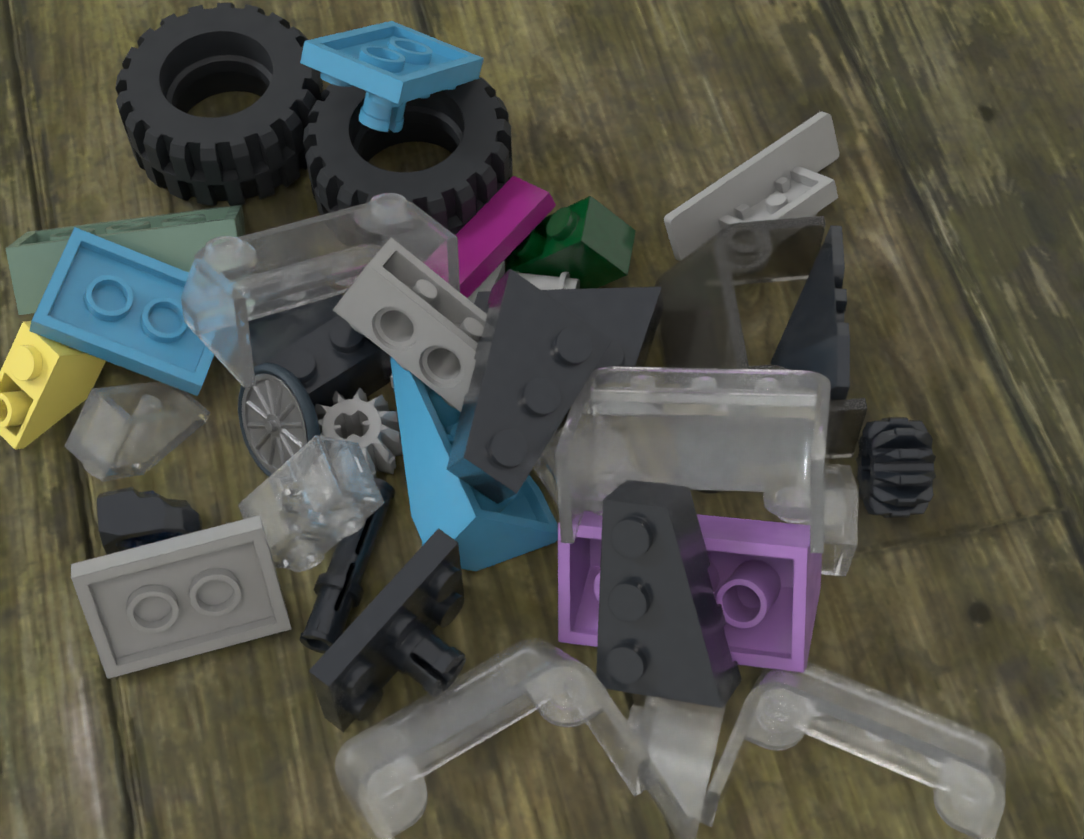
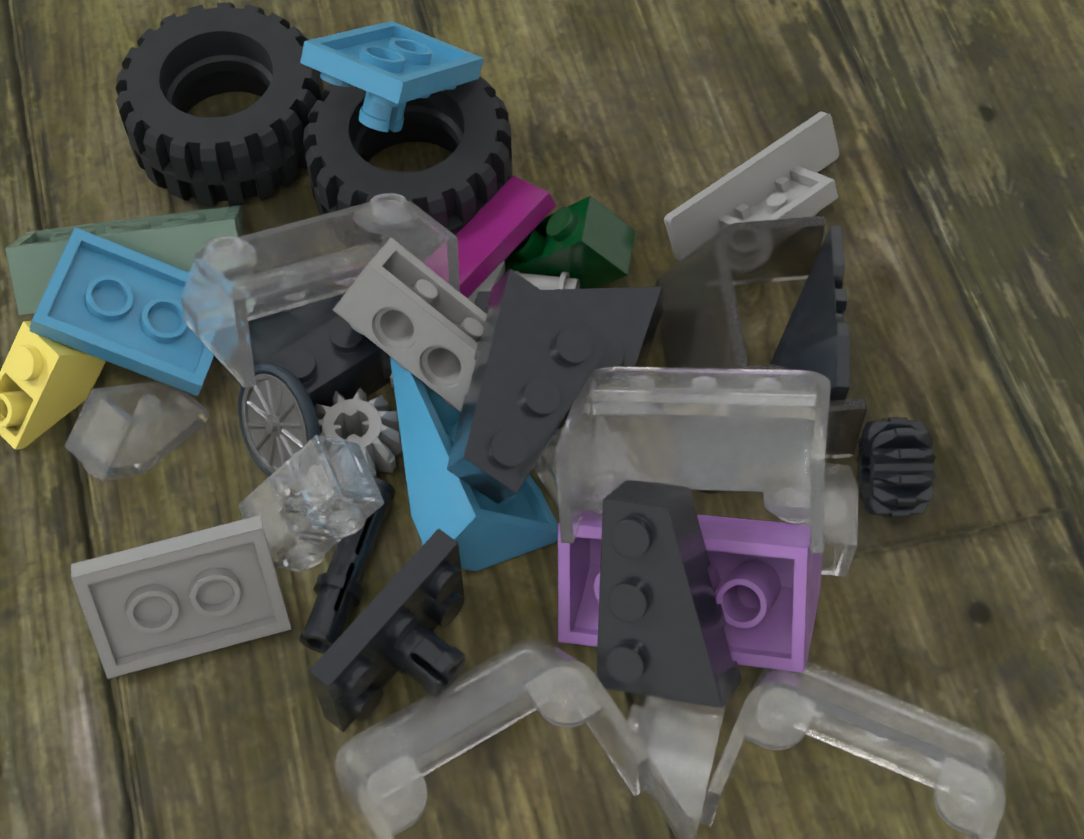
(141, 518): black rock -> none

